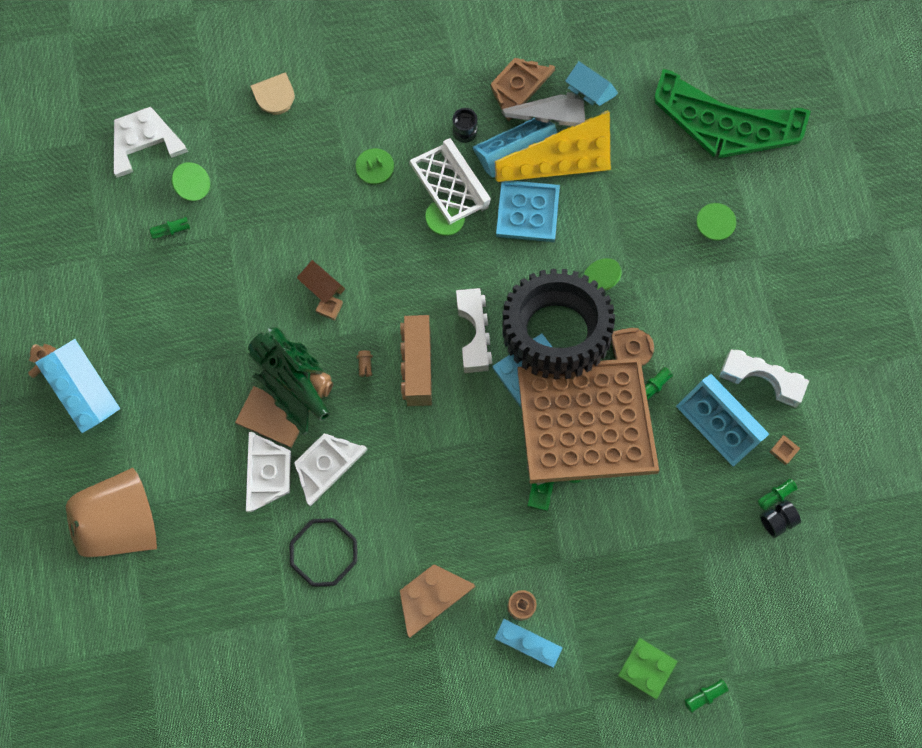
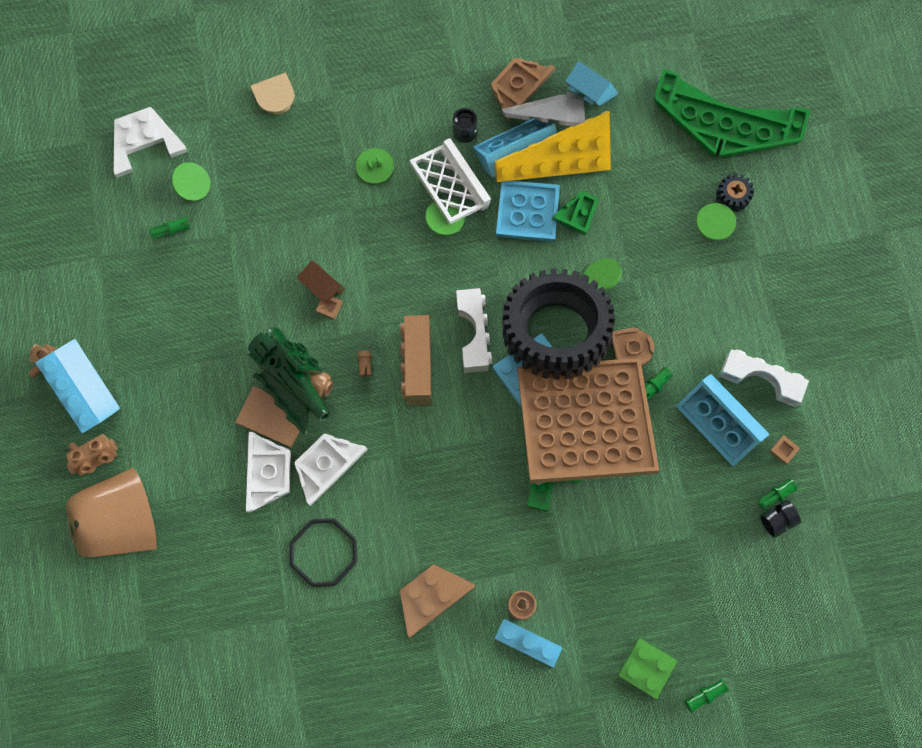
(91, 455): none -> medium nougat brick
(577, 212): none -> green wing
(728, 193): none -> black wheel

